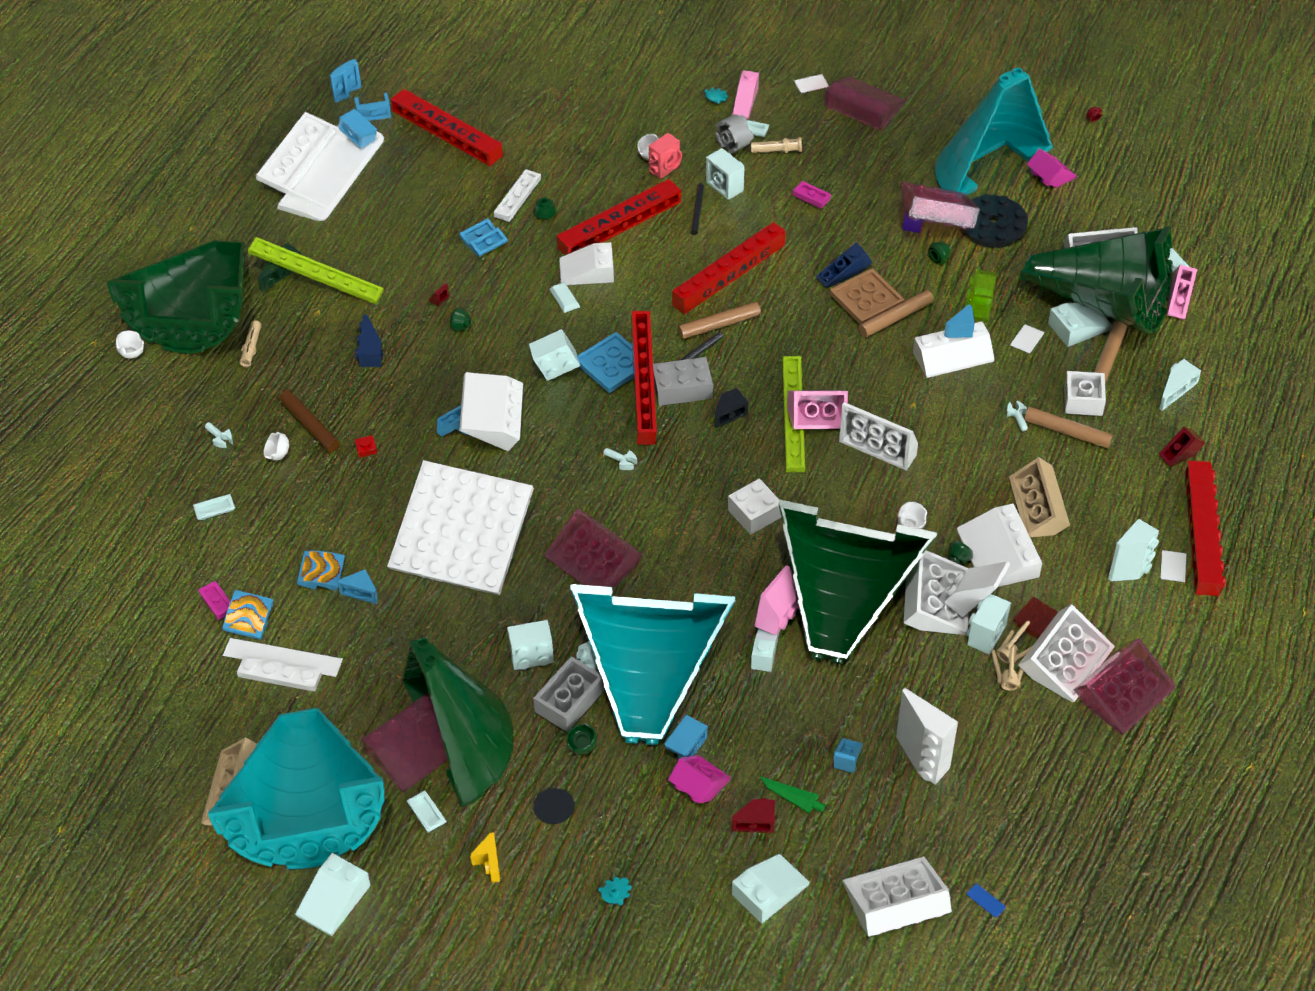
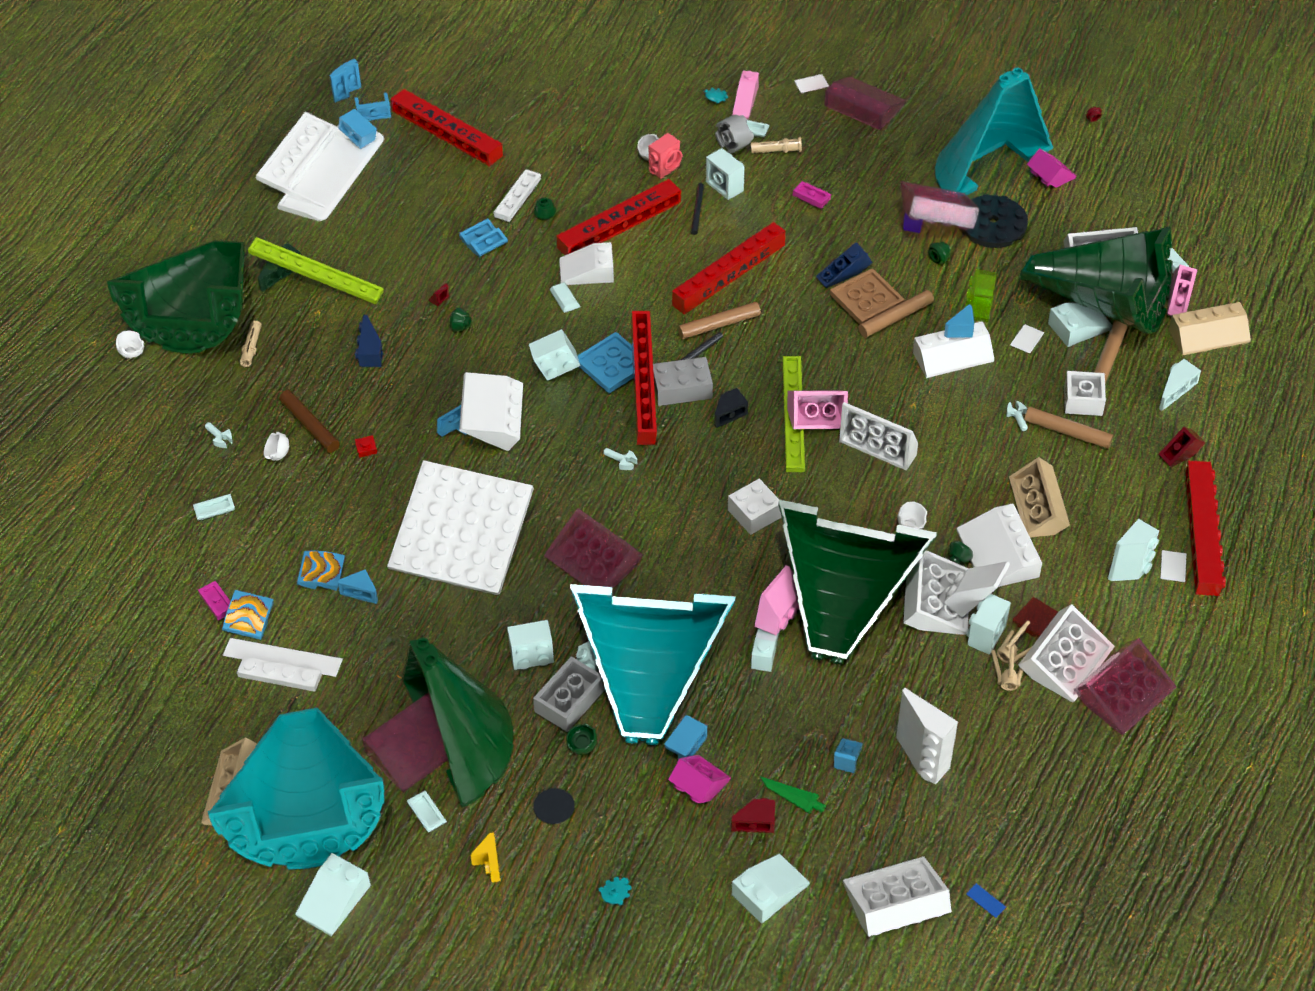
(1210, 328): none -> slope

